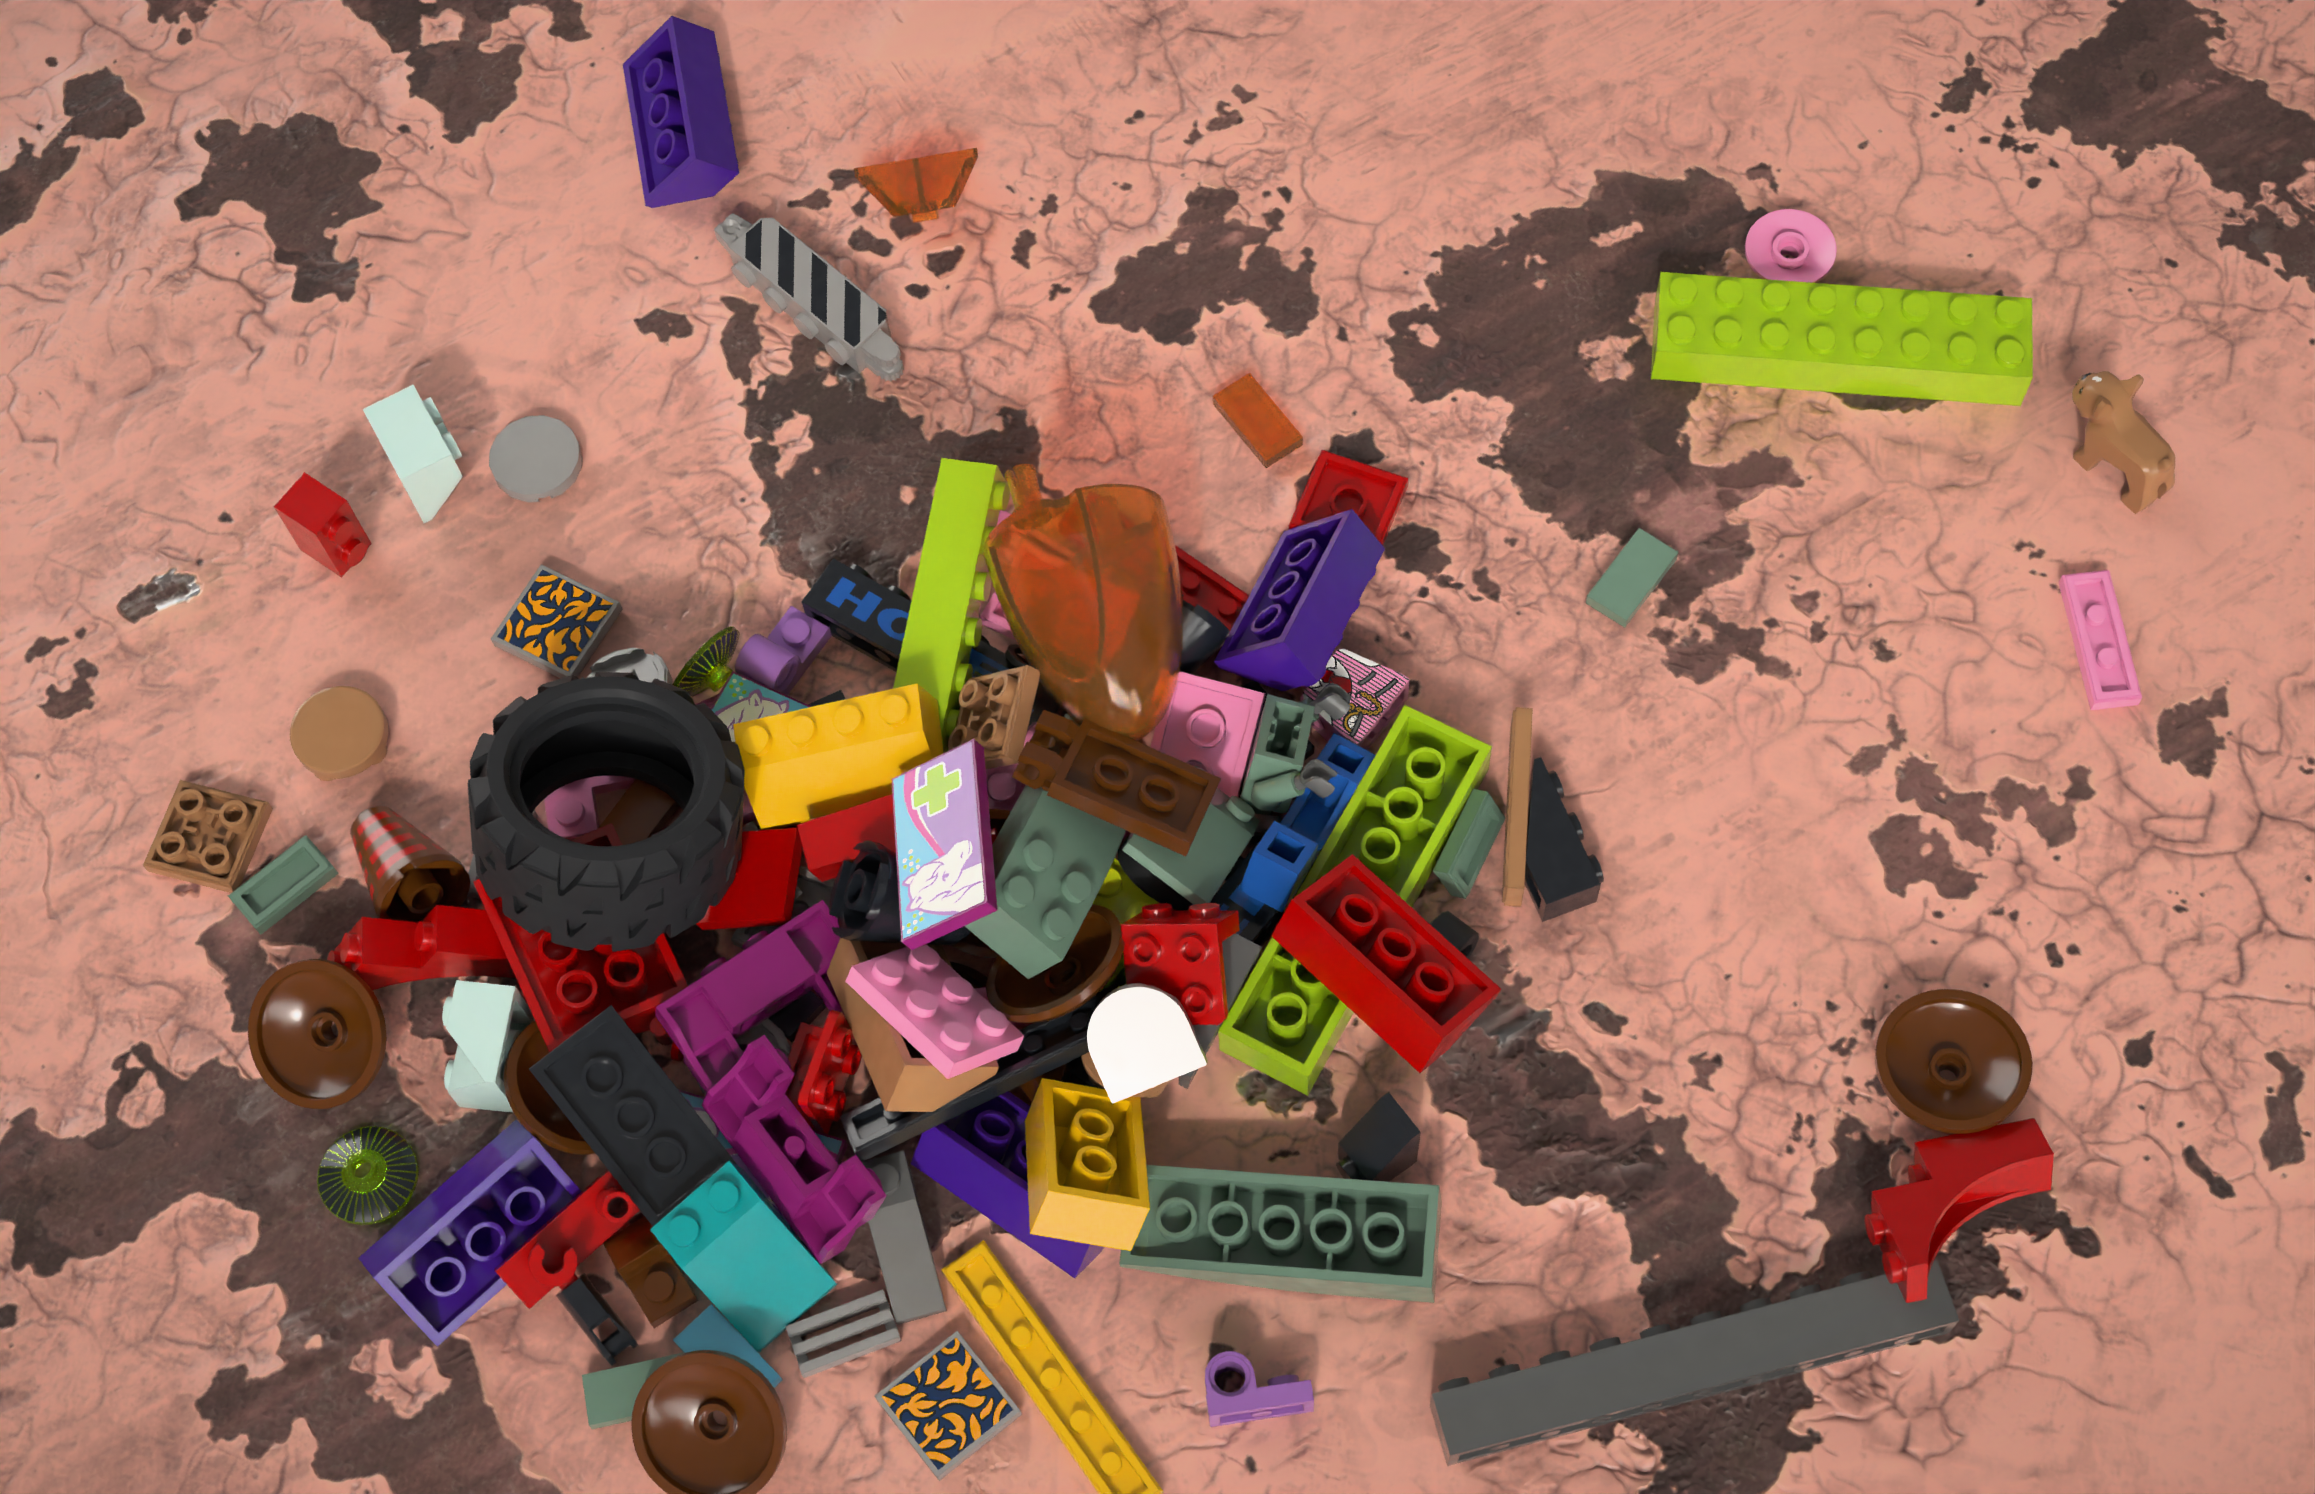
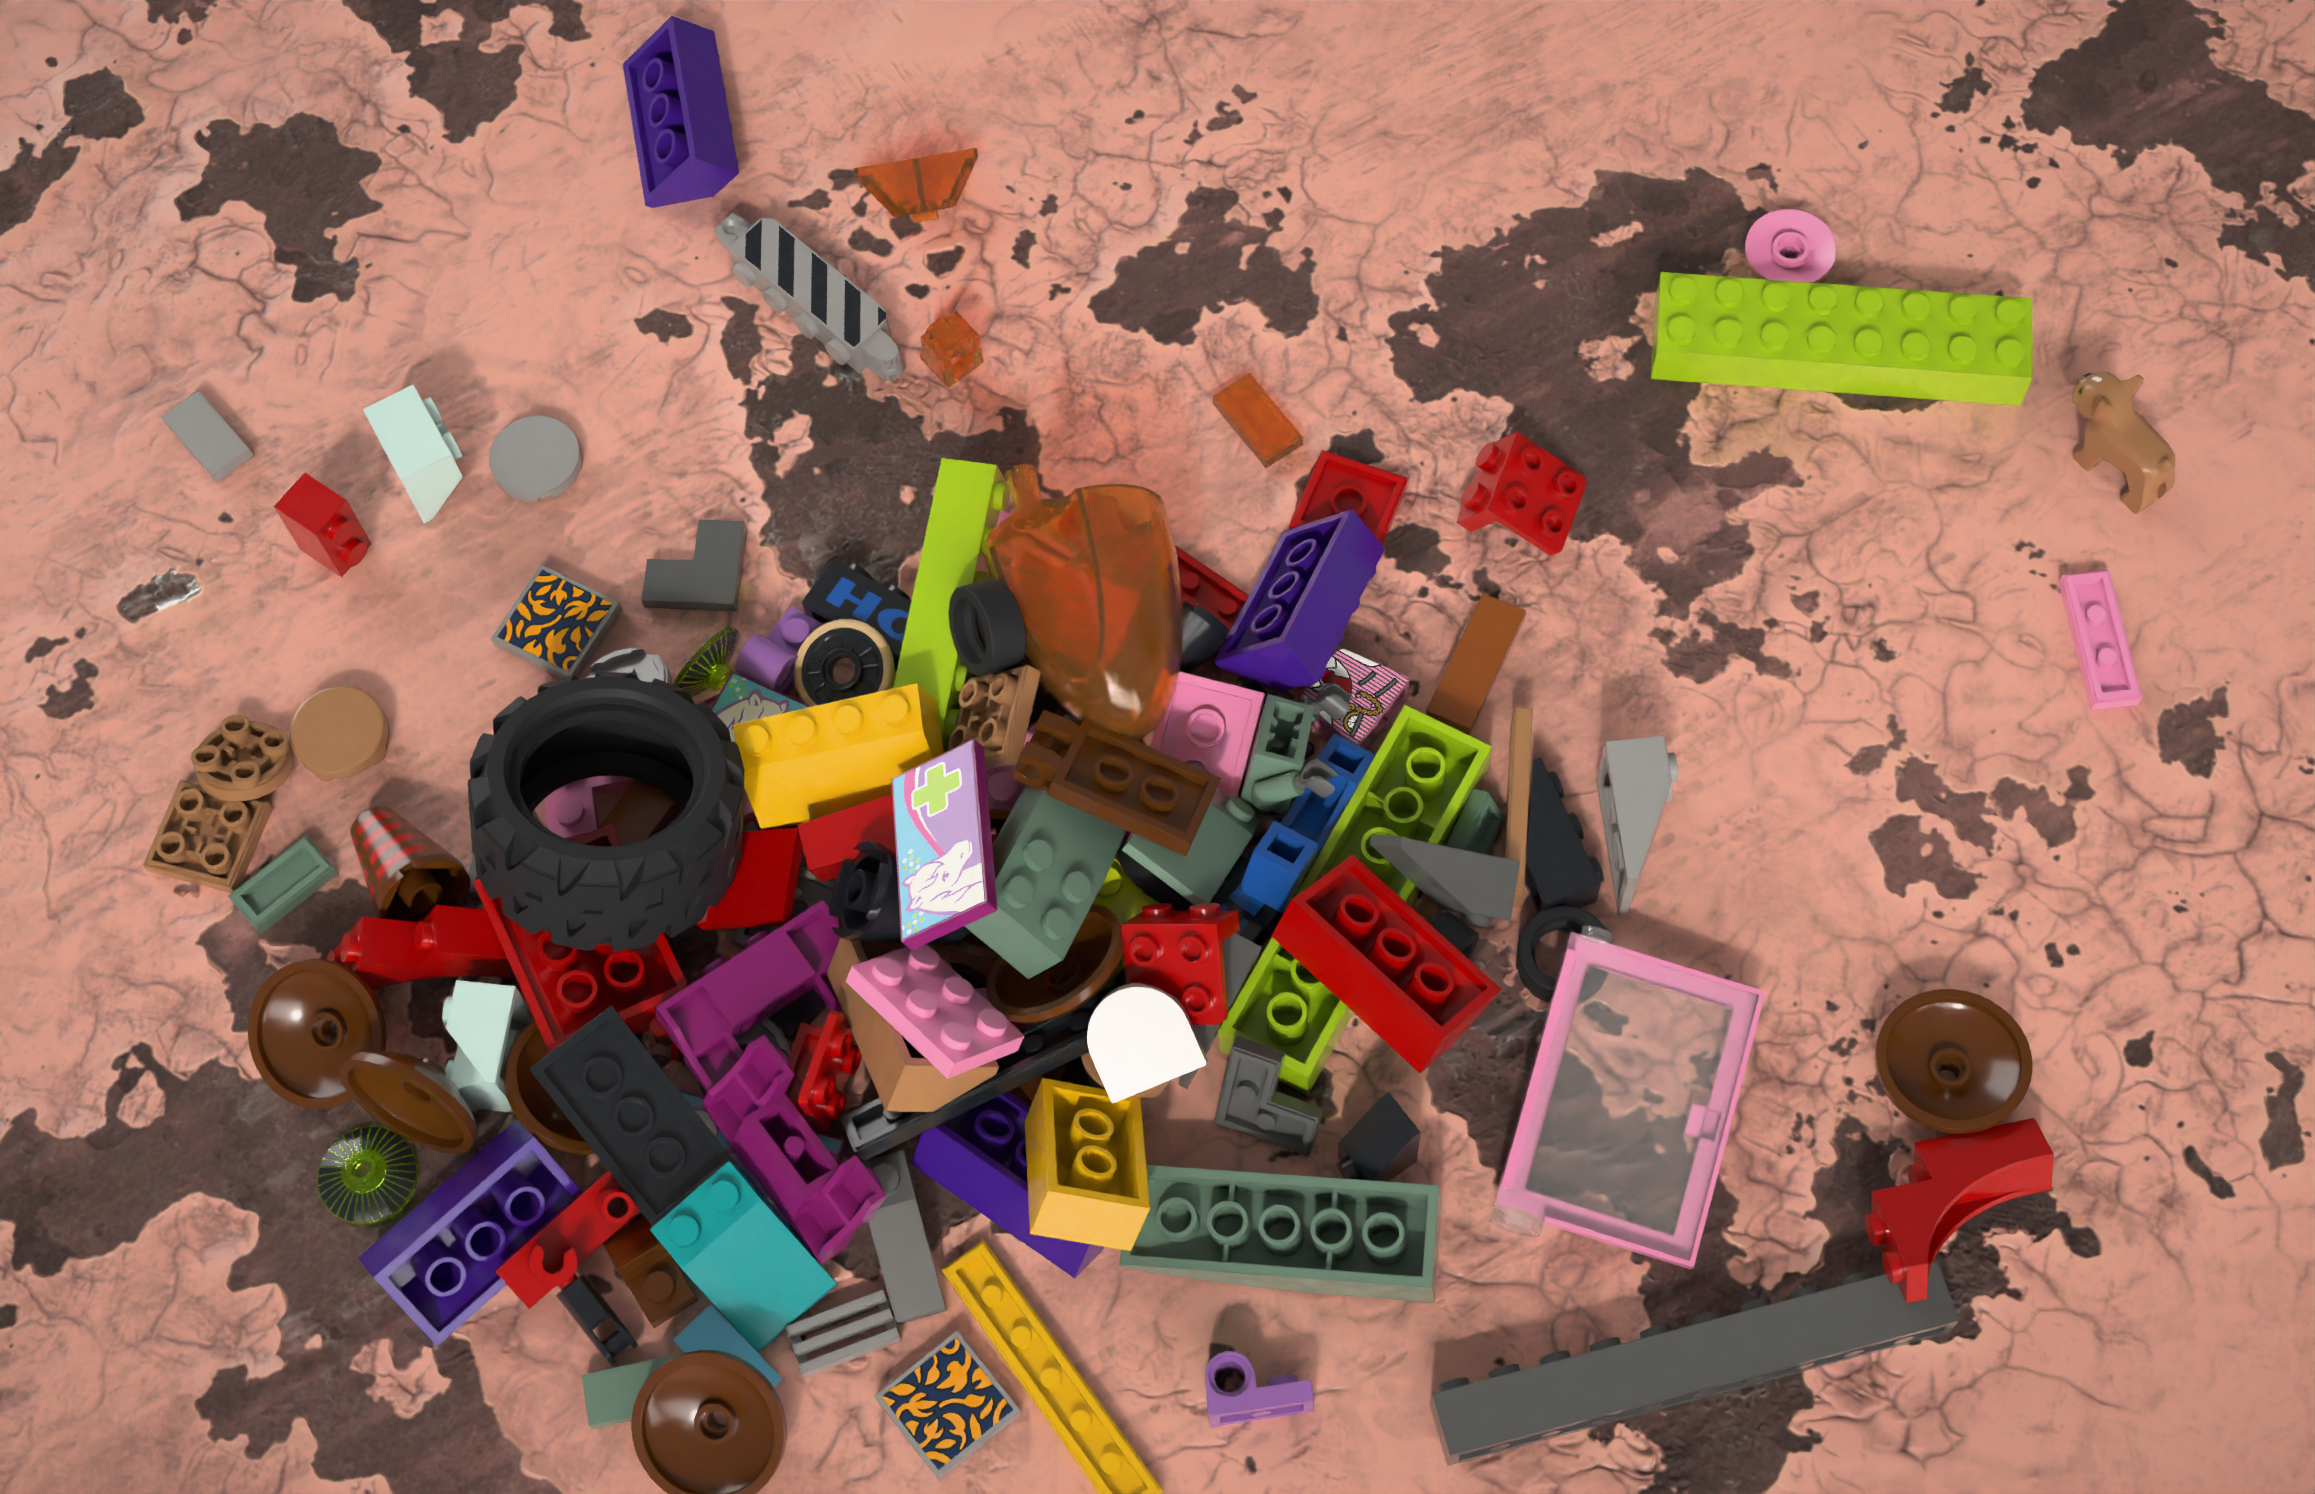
(207, 436): none -> light grey tile
(242, 759): none -> medium nougat tile
(411, 1099): none -> reddish brown dish
(708, 580): none -> dark grey tile
(832, 643): none -> black wheel
(946, 340): none -> clear orange brick
(987, 627): none -> black tyre
(1256, 1109): none -> dark grey tile
(1455, 878): none -> dark grey slope
(1476, 663): none -> dark orange tile
(1523, 492): none -> red bracket
(1547, 920): none -> black tyre
(1628, 1101): none -> clear door
(1631, 577): sand green tile -> none
(1632, 794): none -> light grey slope

